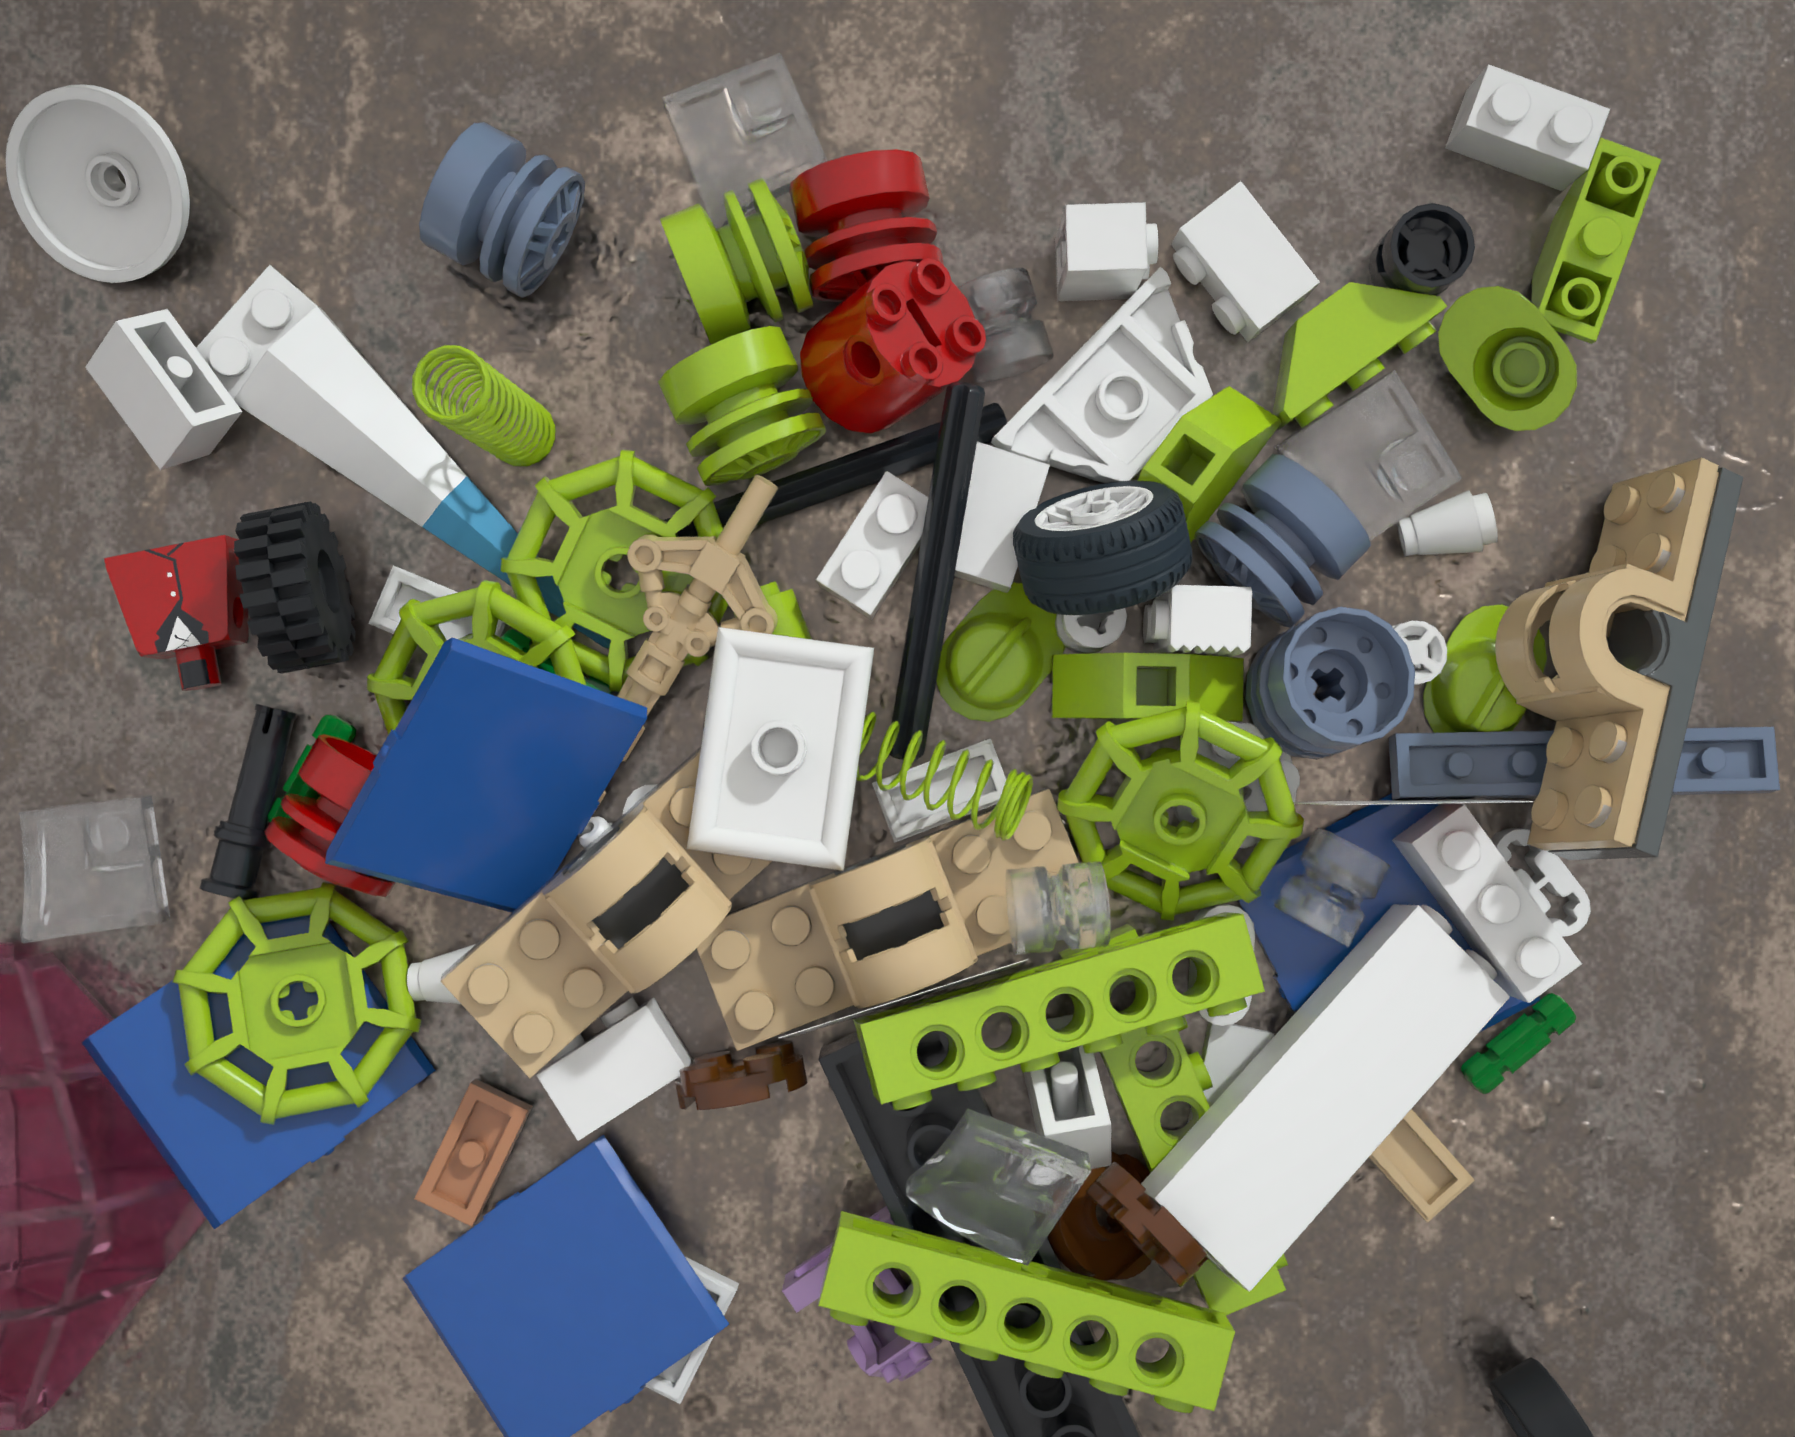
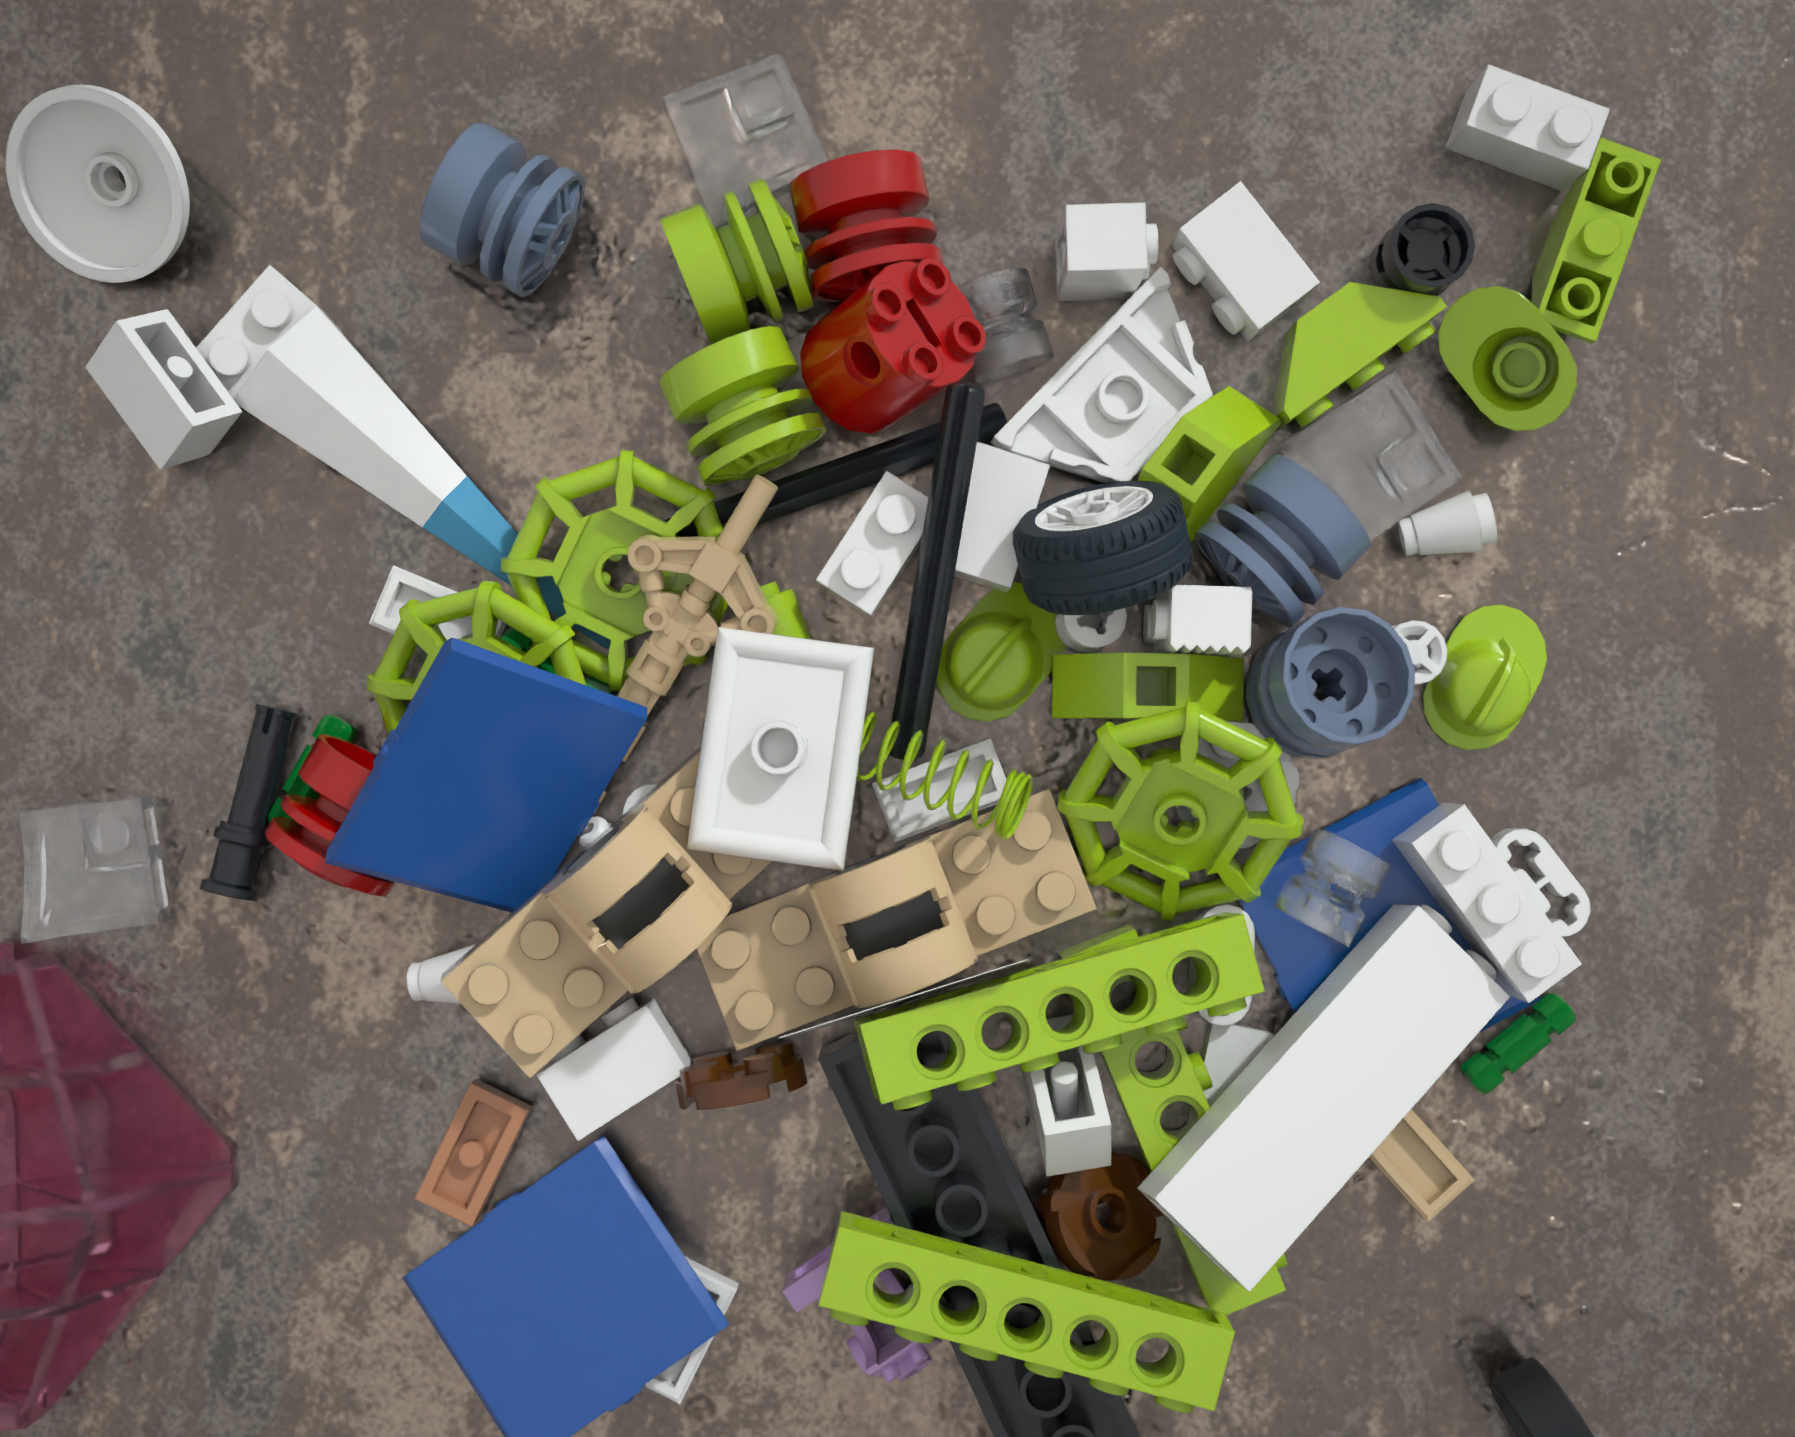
(182, 604): red torso -> none
(205, 1133): blue piece -> none
(275, 1033): lime plate -> none
(294, 587): black tyre -> none
(494, 386): lime piece -> none
(999, 1184): clear plate -> none
(1058, 907): clear wheel -> none
(1148, 1224): reddish brown plate -> none
(1407, 802): white sticker -> none
(1515, 761): sand blue plate -> none
(1624, 659): tan piece -> none

